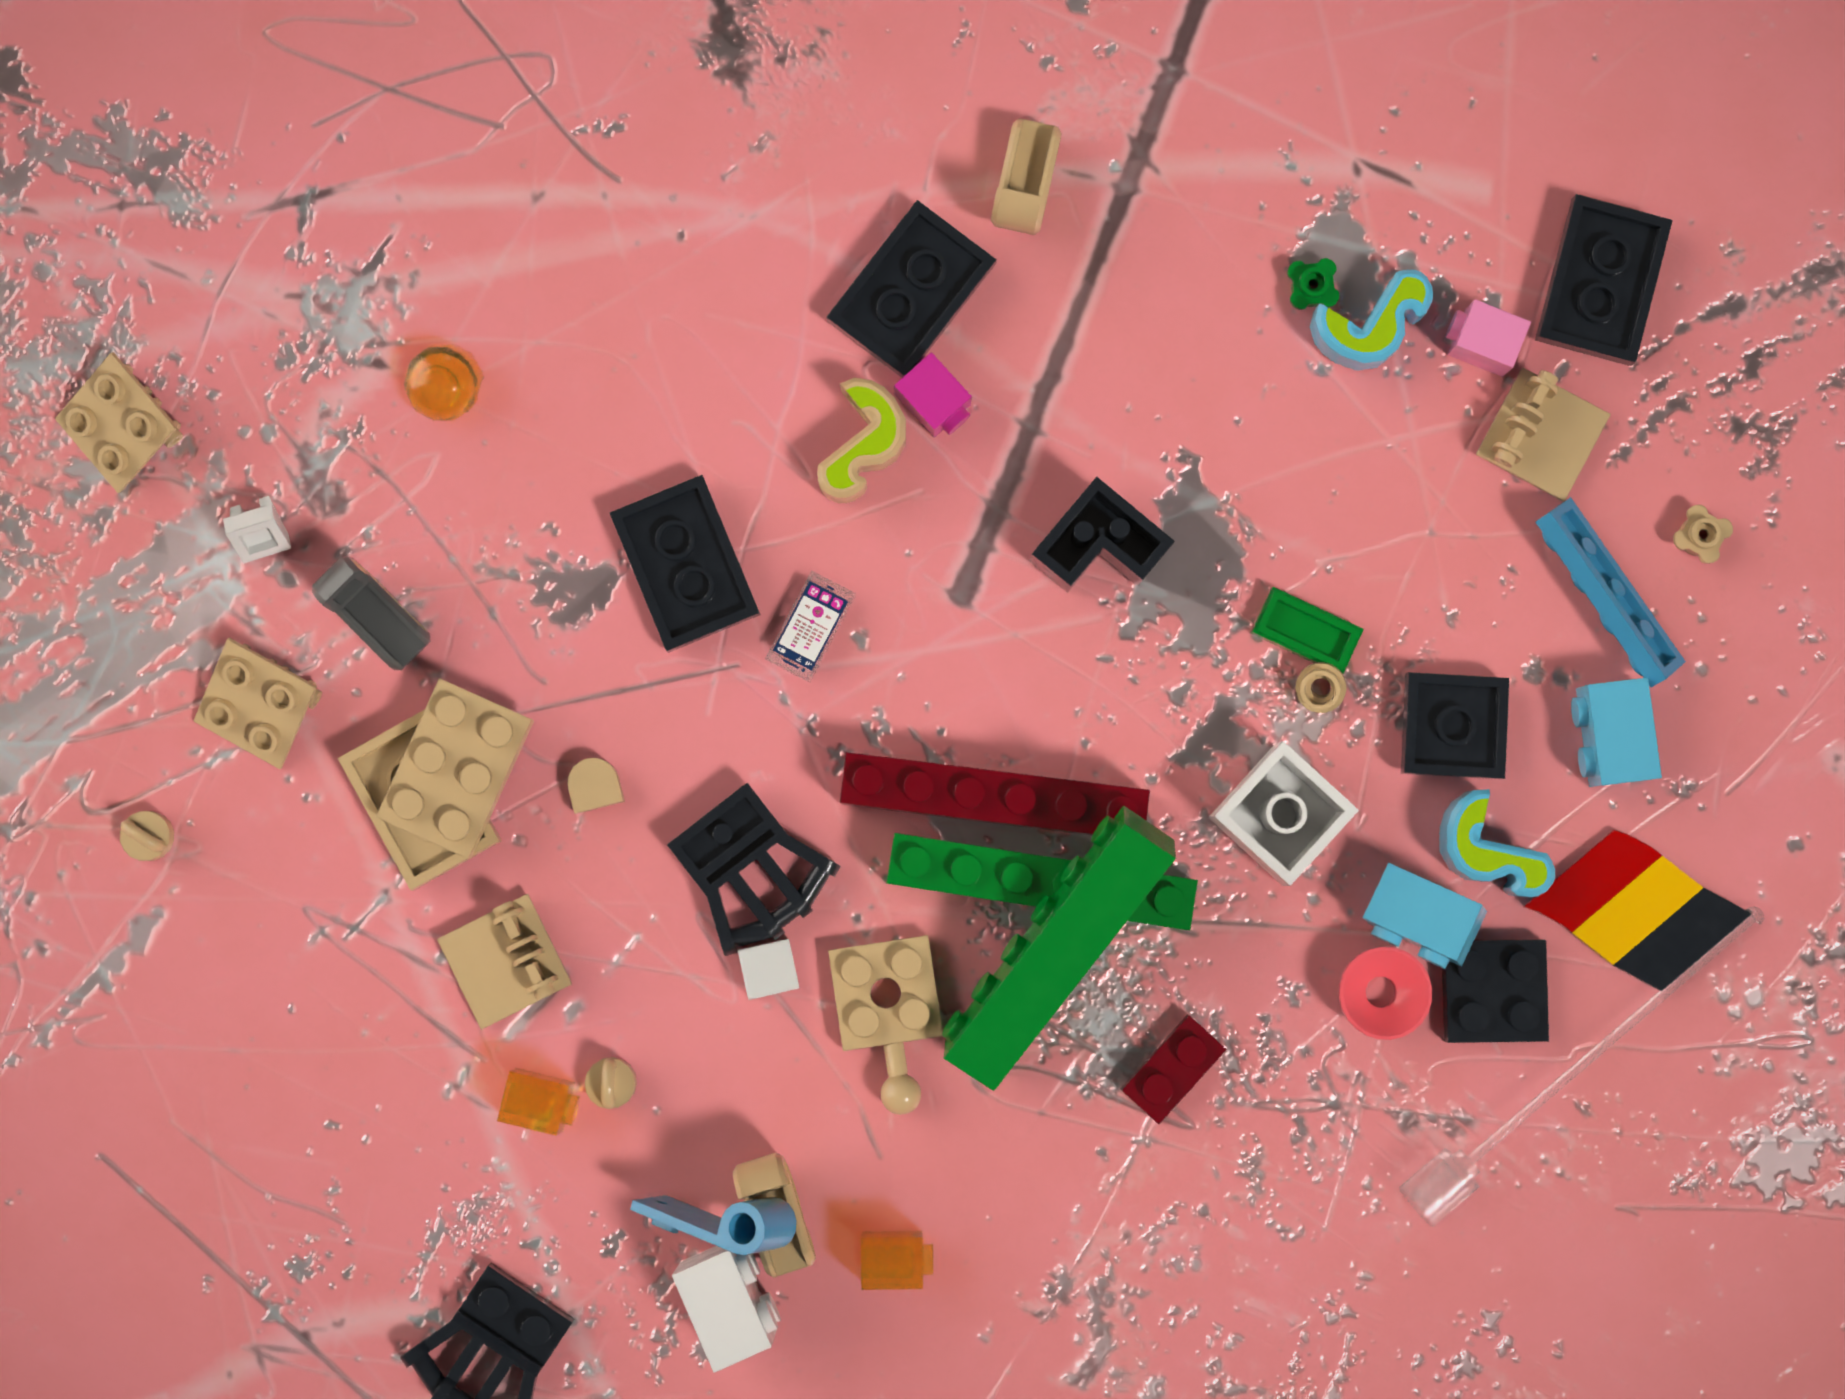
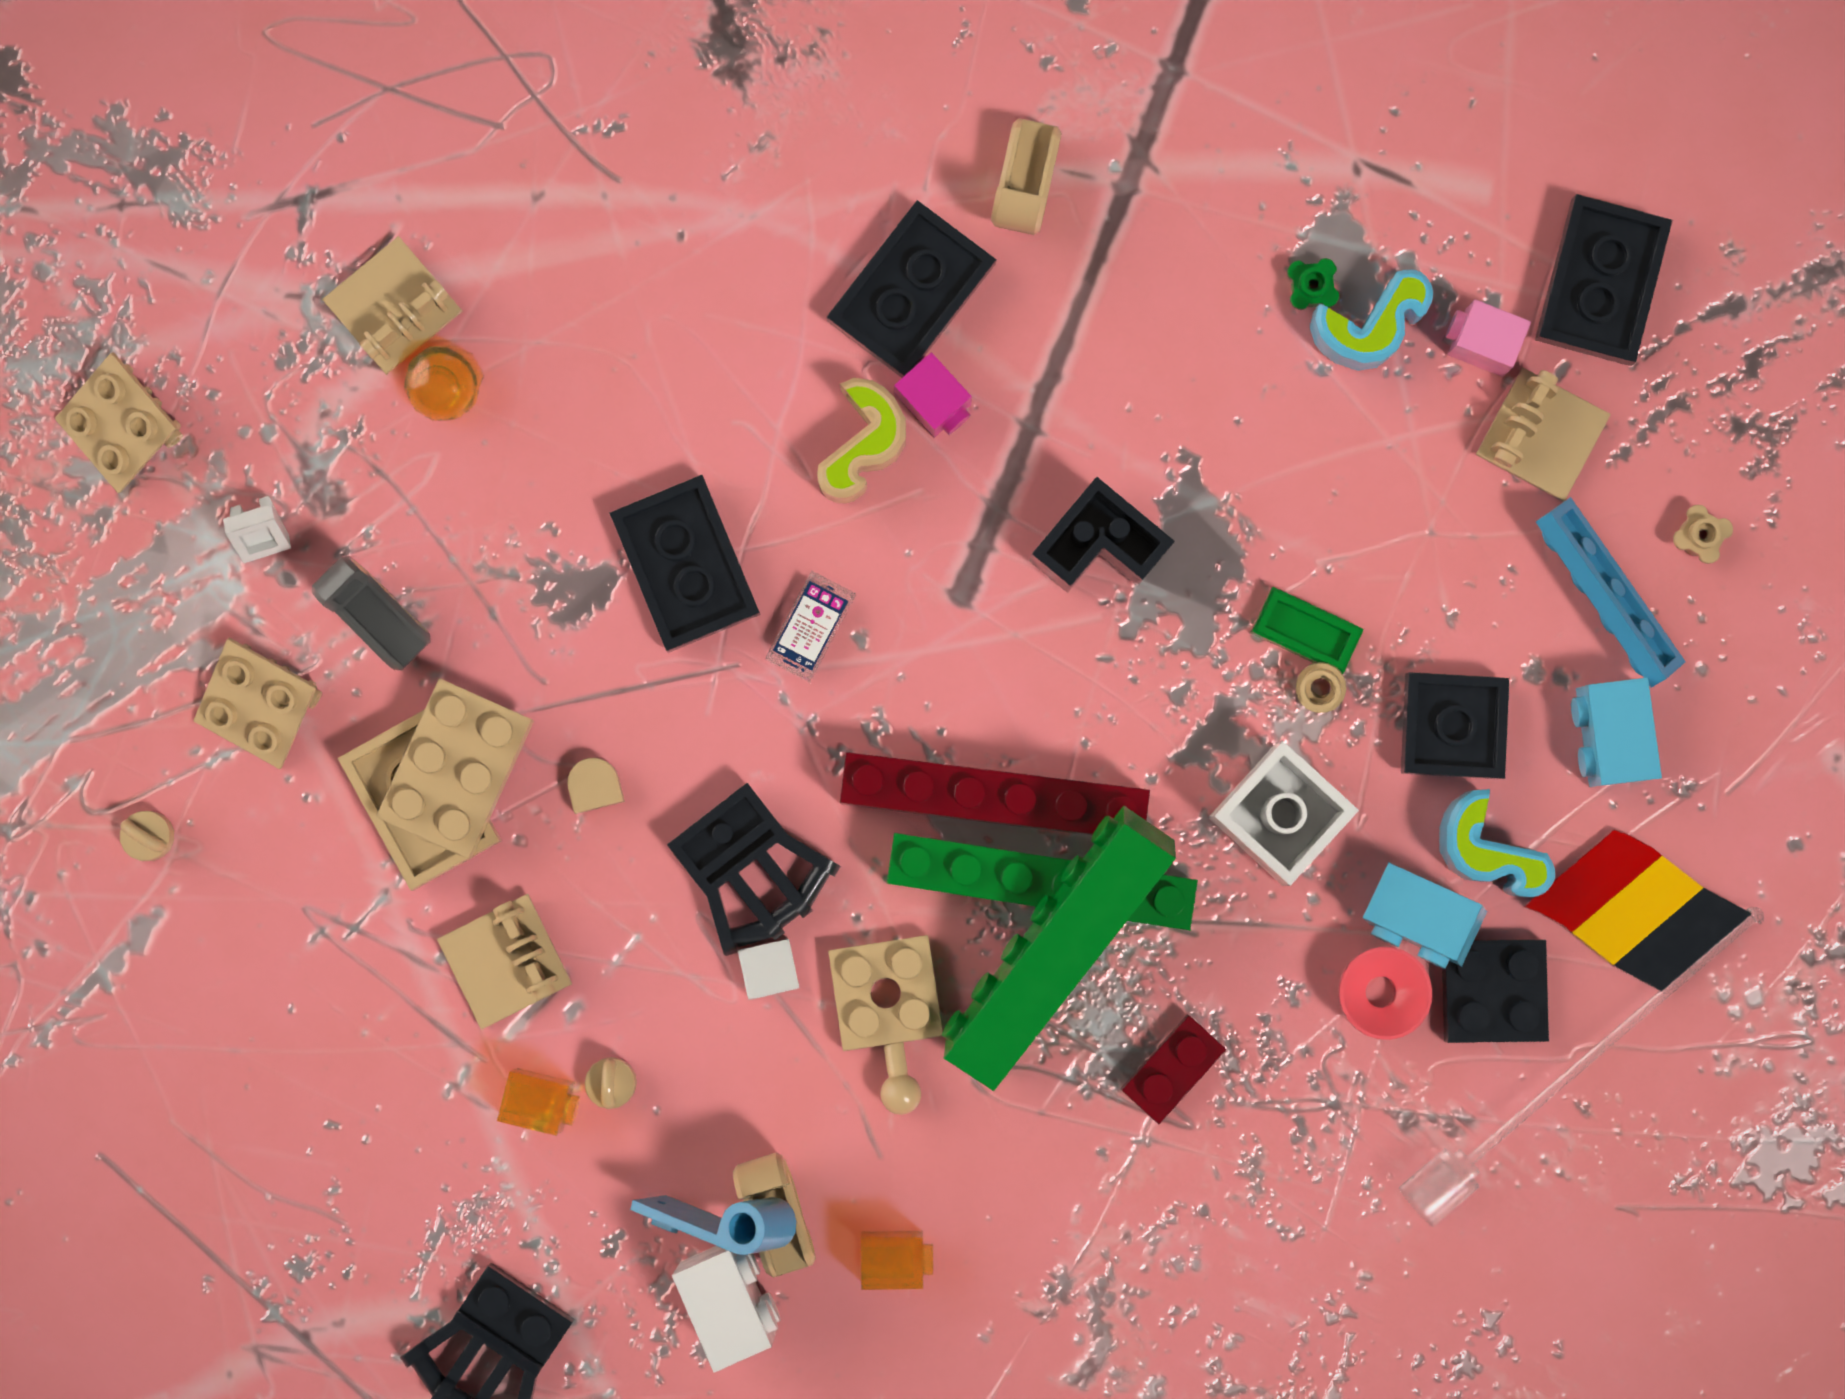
(392, 305): none -> tan hinge

